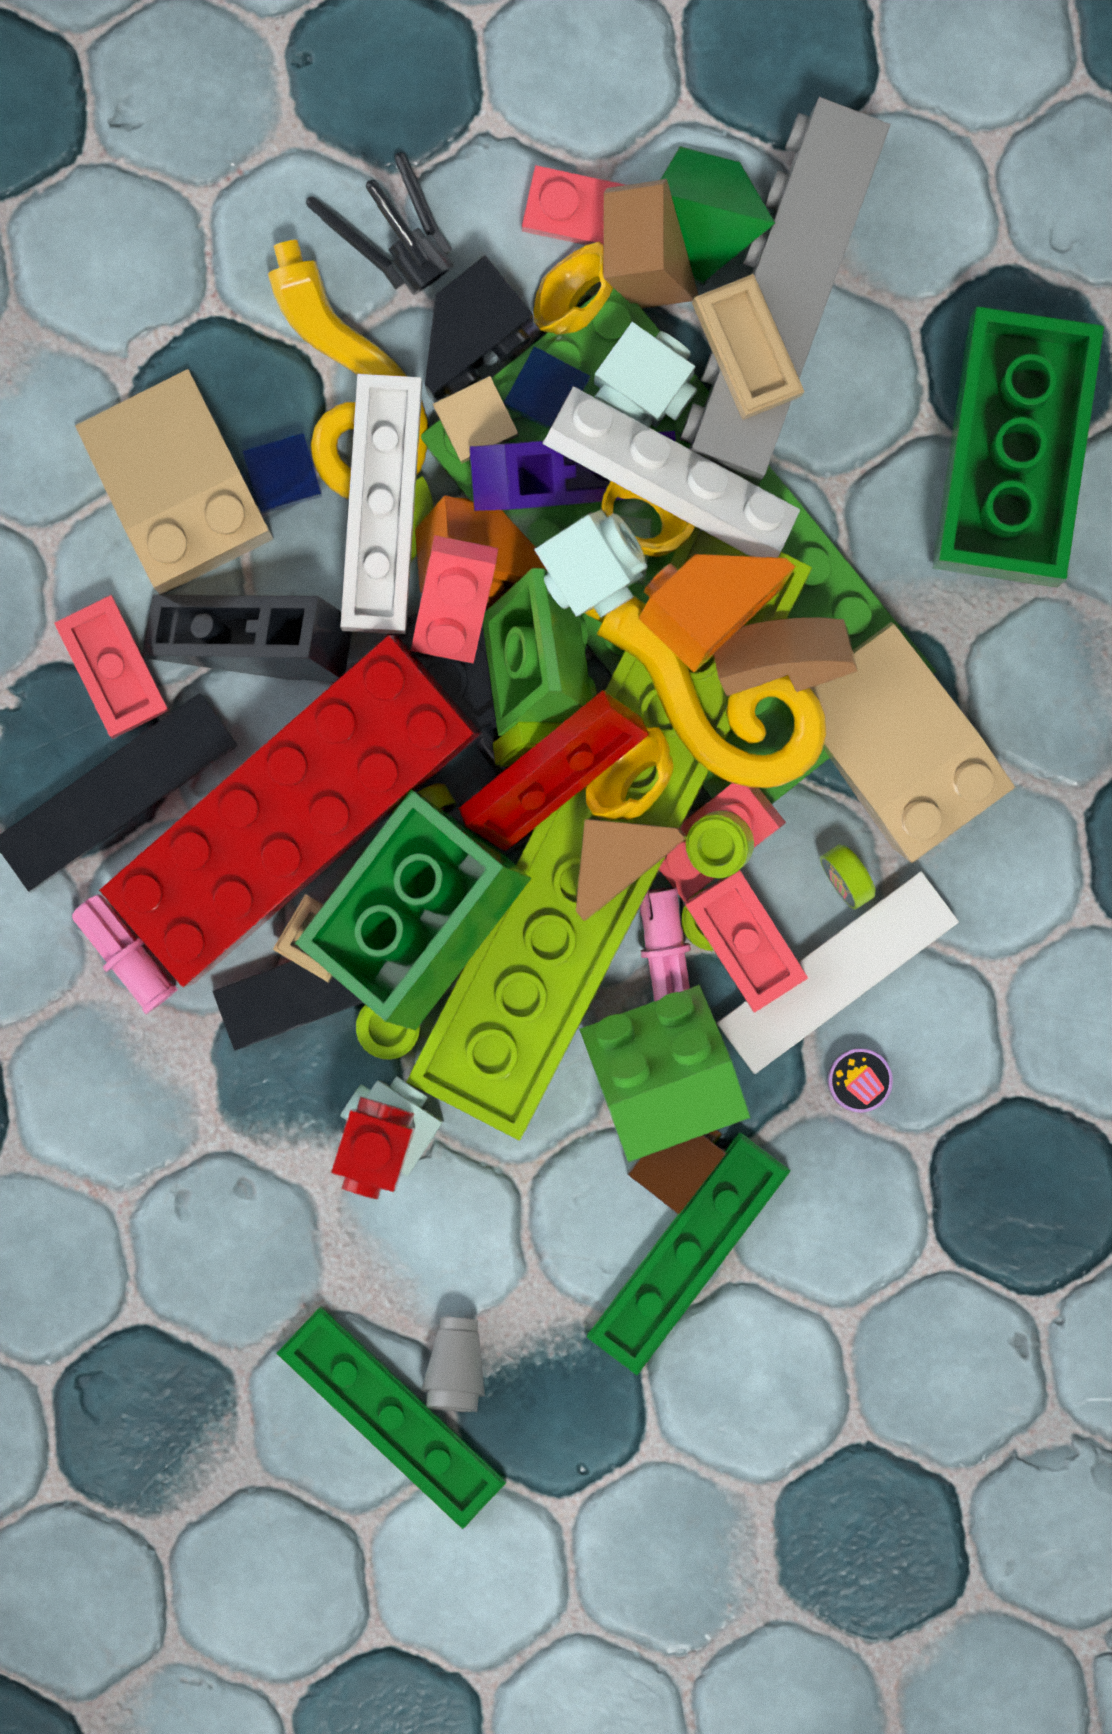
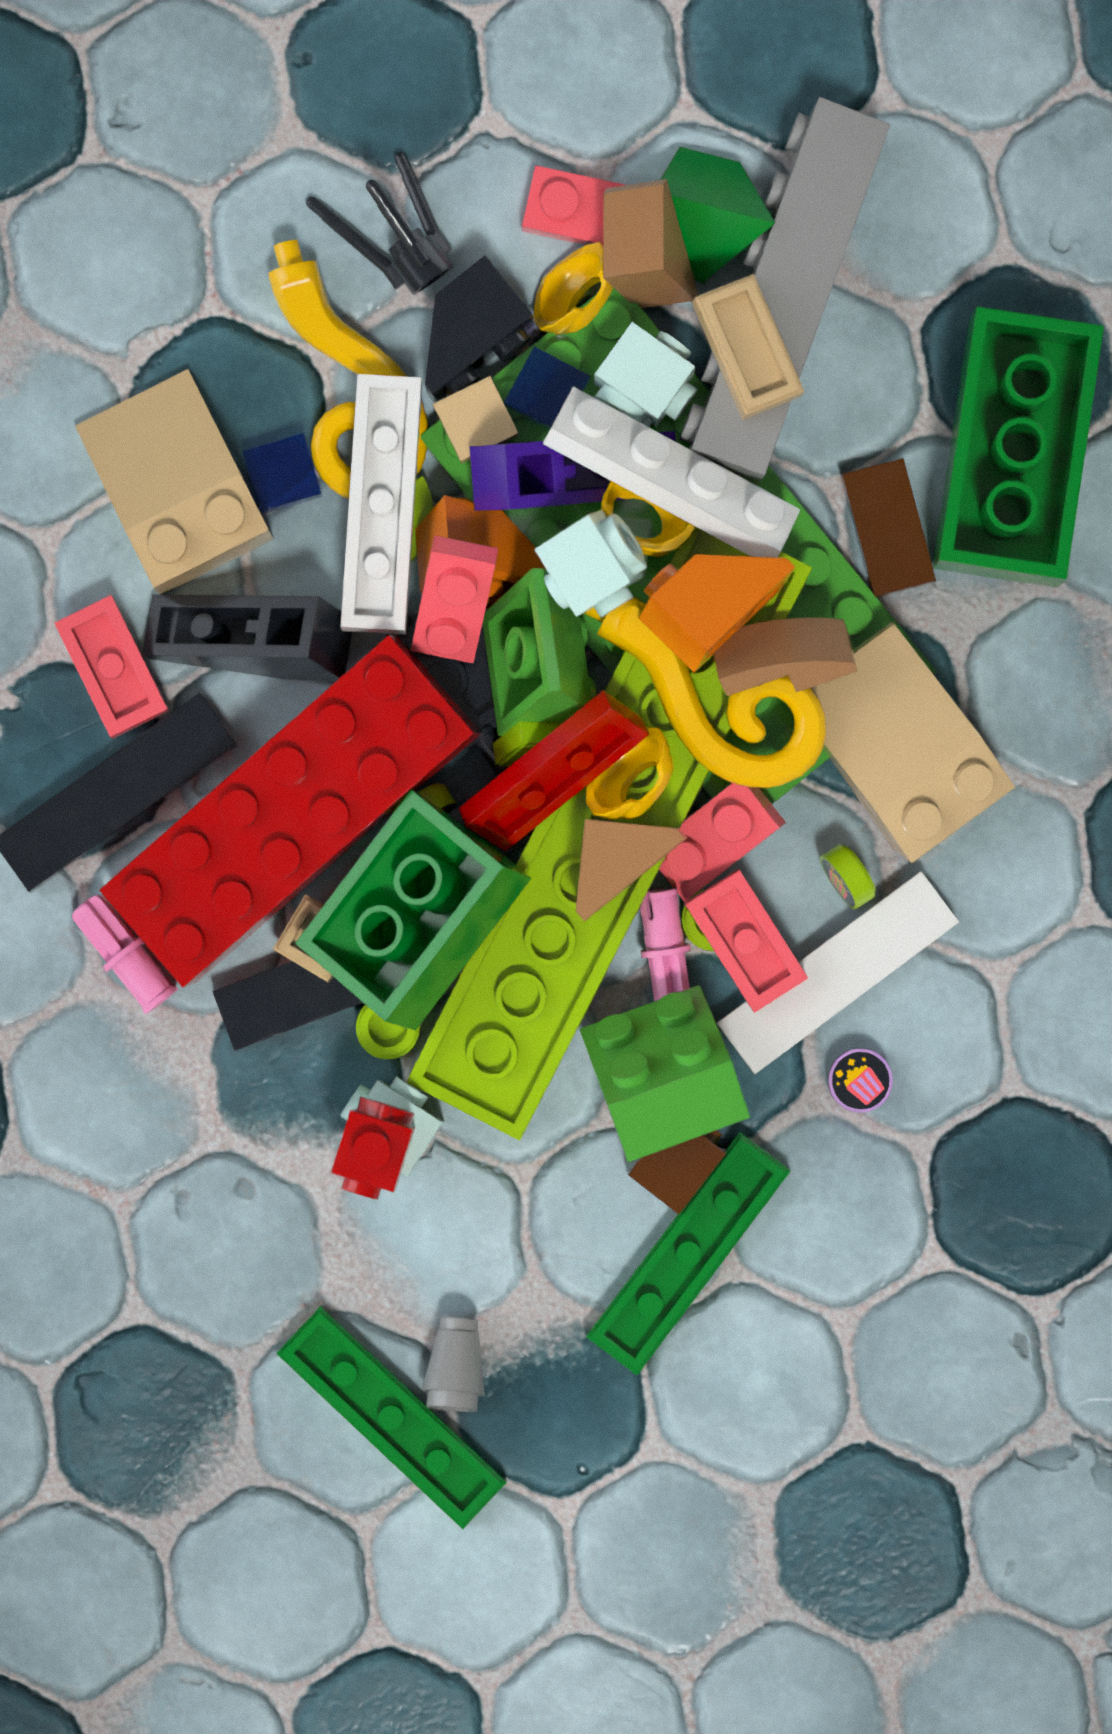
(719, 844): lime tile -> none
(888, 528): none -> reddish brown tile

